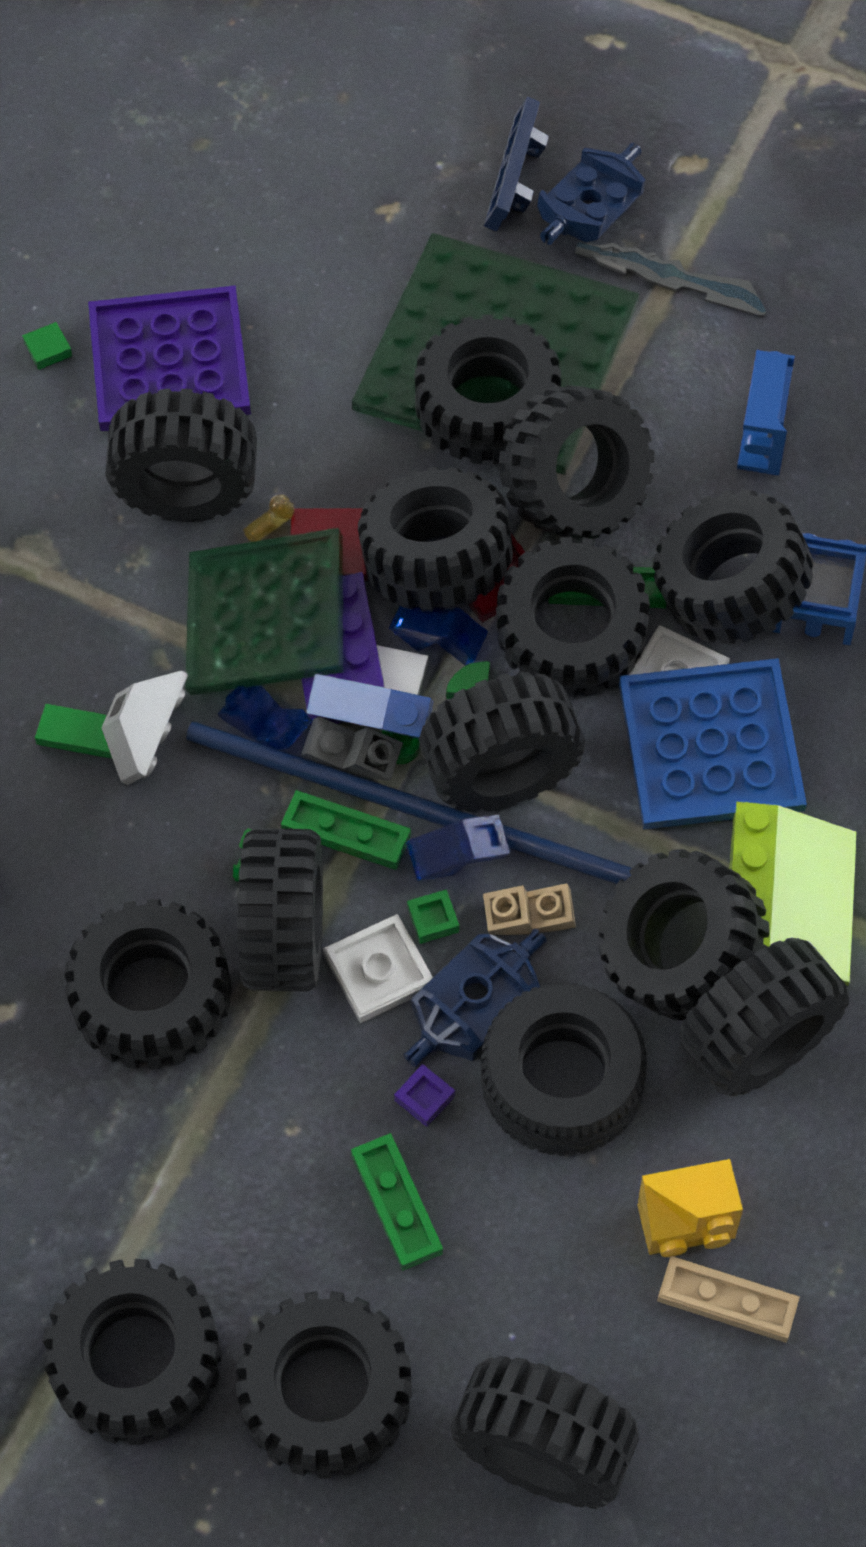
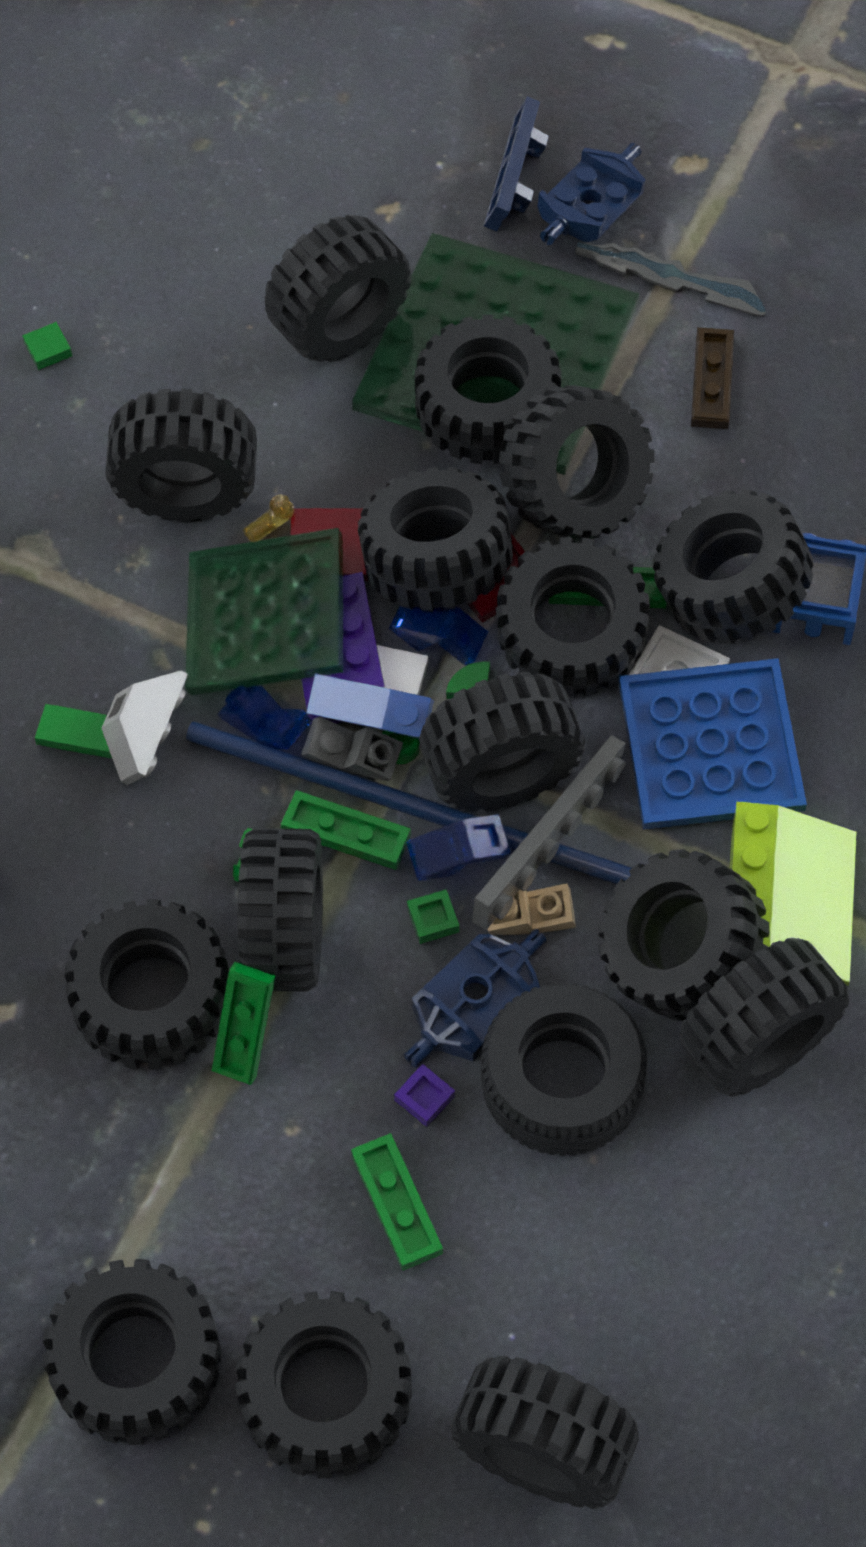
(167, 344): dark purple plate -> none
(243, 1023): none -> green tile
(337, 288): none -> black tyre
(378, 968): white tile -> none
(543, 841): none -> dark grey plate
(689, 1208): yellow slope -> none
(712, 378): none -> dark brown tile
(728, 1299): tan tile -> none
(765, 413): blue window -> none

